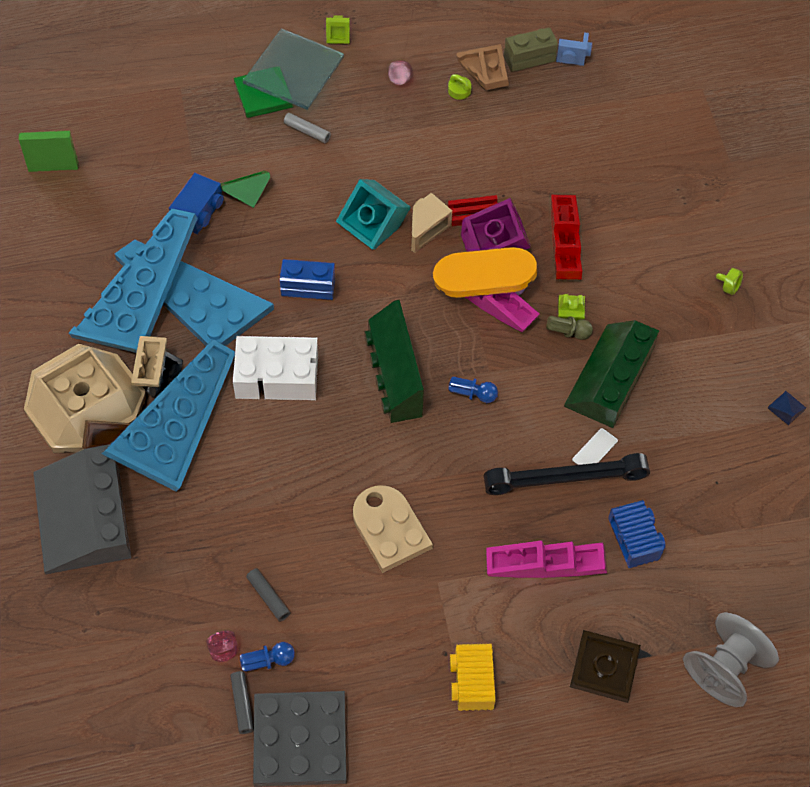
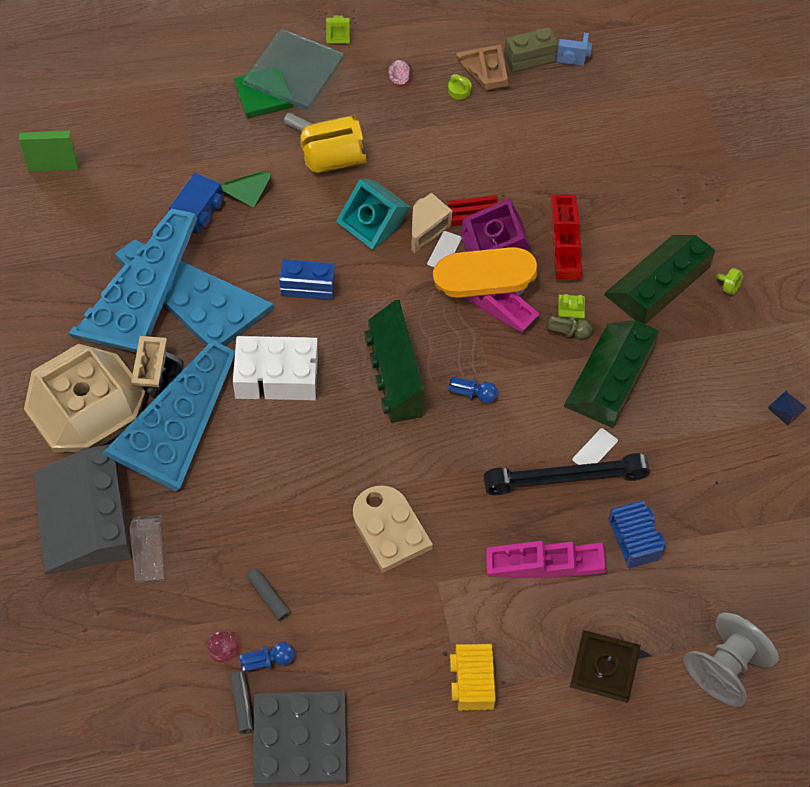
(101, 433): reddish brown tile -> none
(147, 548): none -> clear slope
(332, 144): none -> yellow cylinder
(446, 245): none -> white sticker
(661, 276): none -> dark green slope

